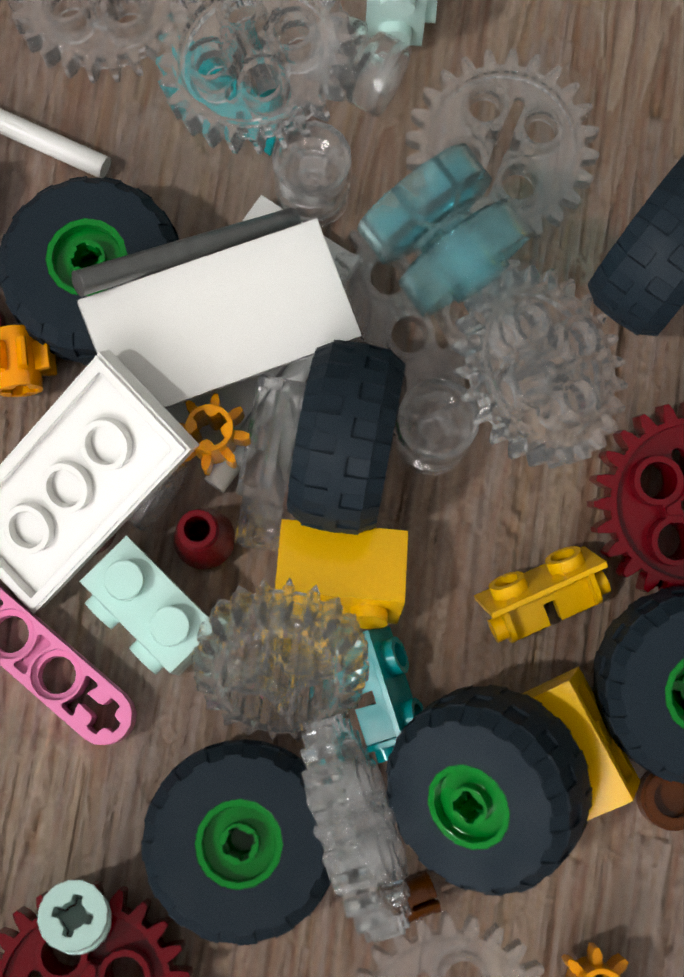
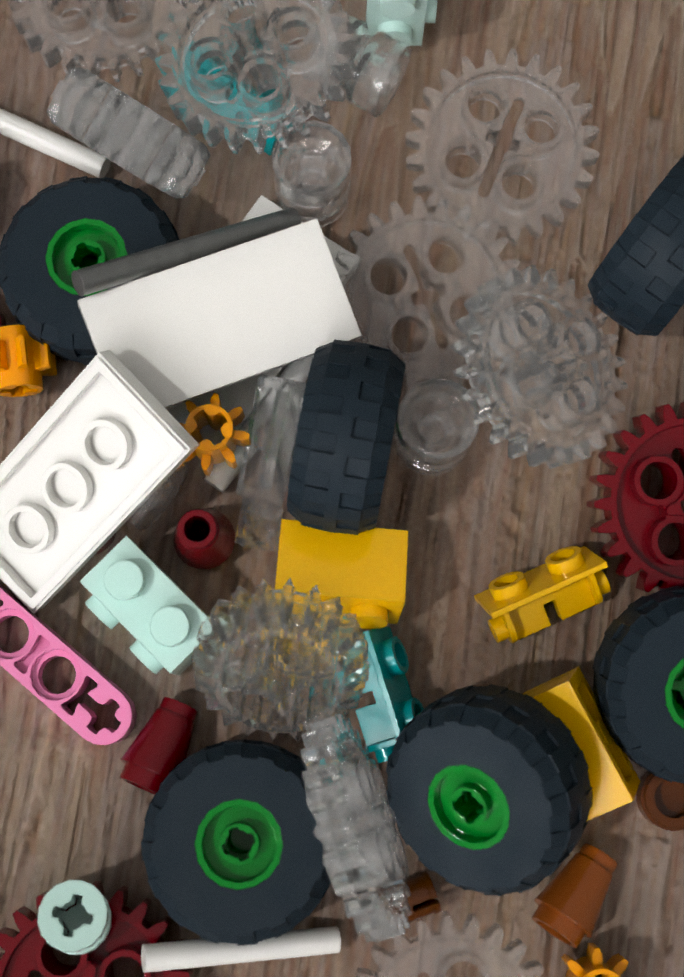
(128, 133): none -> clear gear
(159, 745): none -> dark red cone
(204, 953): none -> white bar
(433, 216): clear light blue wheel -> none
(575, 896): none -> dark orange cone

